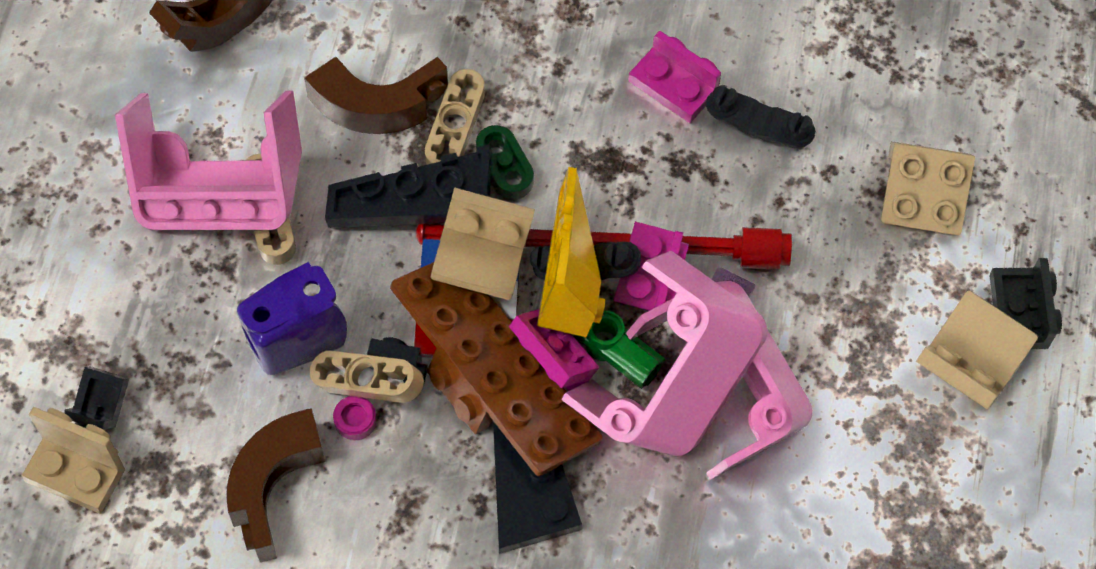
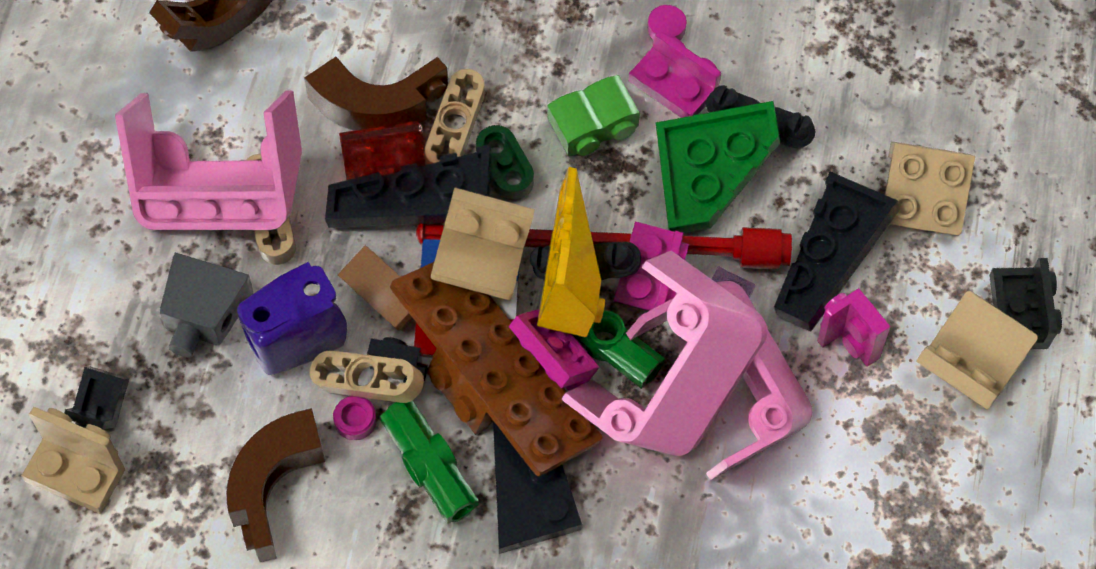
(201, 302): none -> dark grey torso
(372, 280): none -> medium nougat slope
(382, 149): none -> clear red bracket
(429, 461): none -> green piece
(593, 116): none -> bright green brick
(667, 20): none -> dark pink tile
(711, 160): none -> green plate
(839, 238): none -> black wing
(858, 323): none -> dark pink bracket

